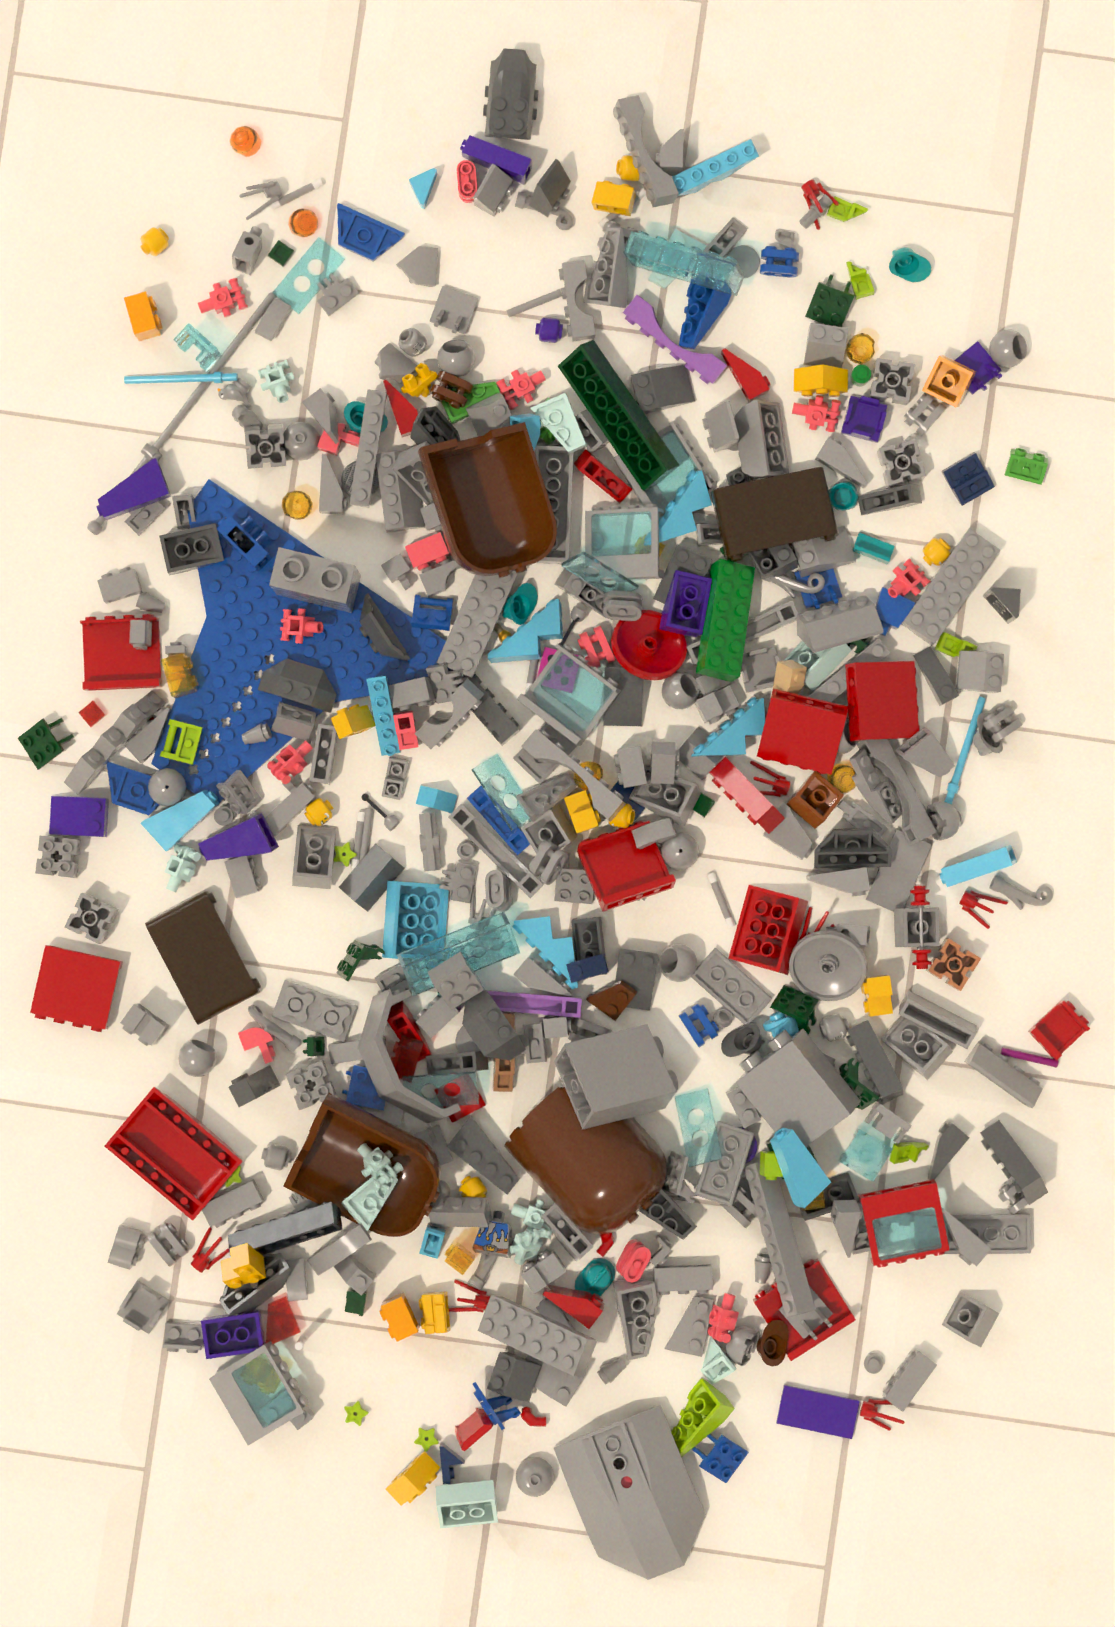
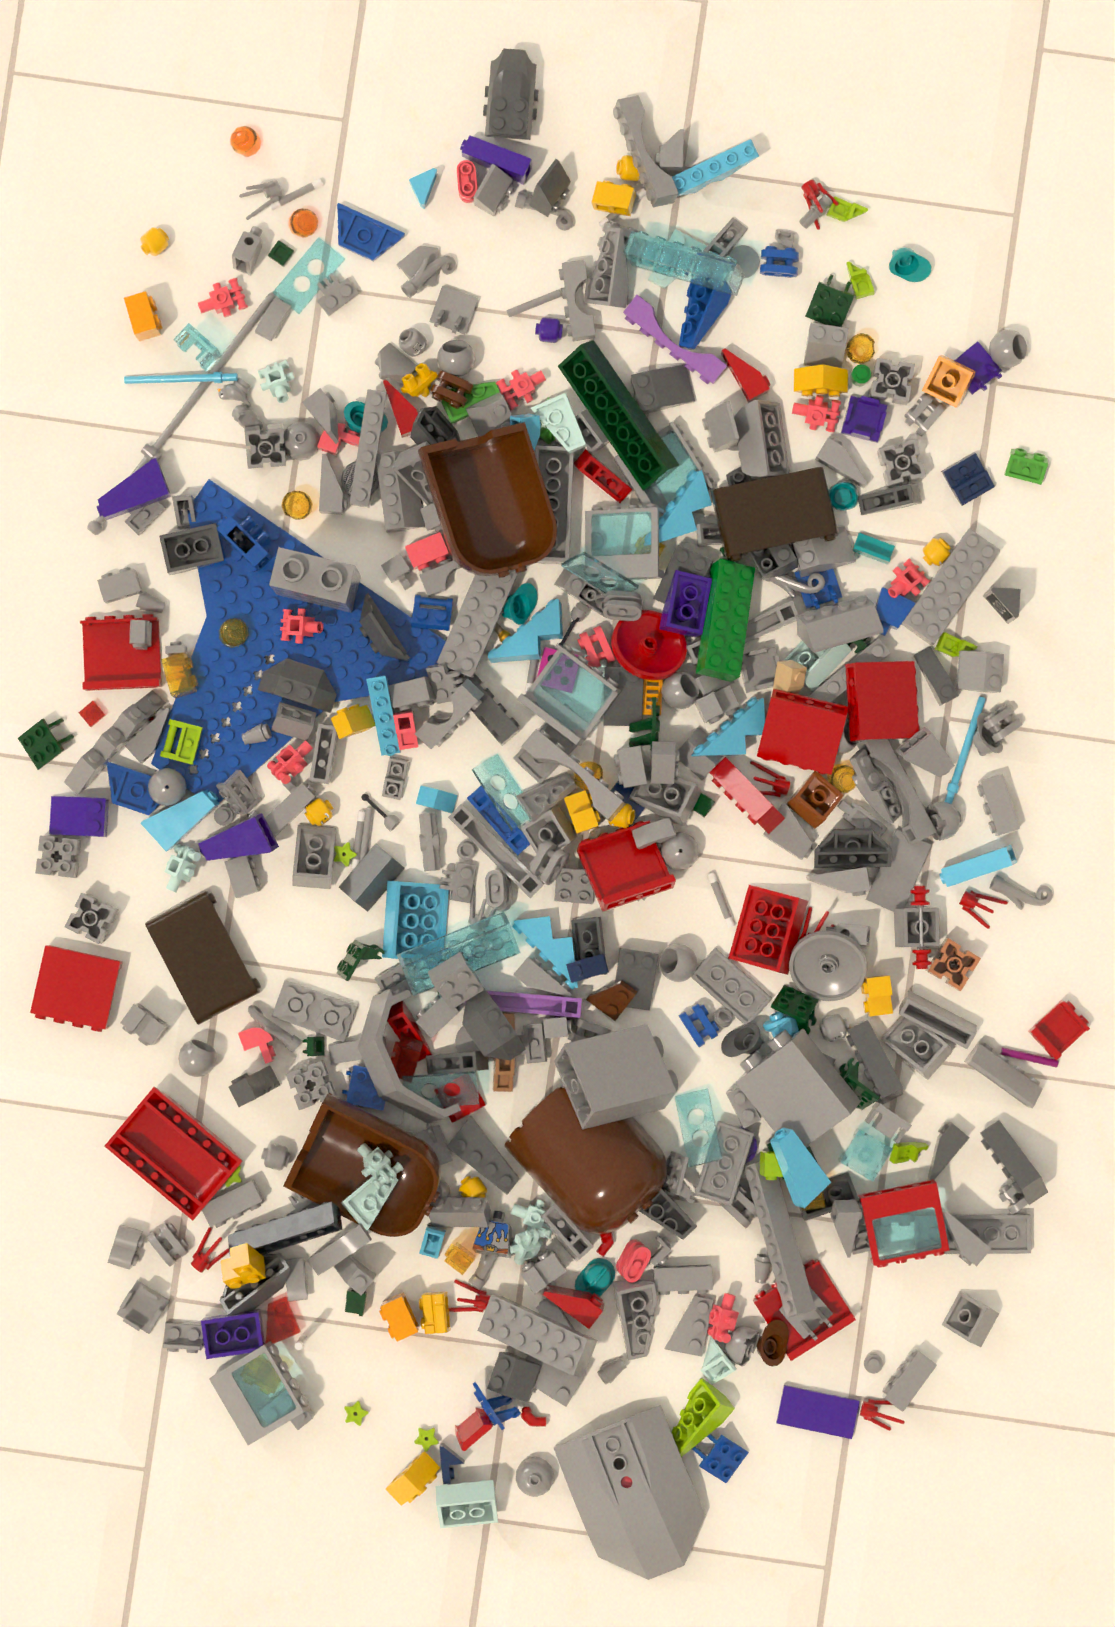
(233, 632): none -> clear yellow hair
(425, 272): none -> light grey plant
(648, 695): none -> light orange slope
(651, 724): none -> dark green plate
(998, 805): none -> light grey brick

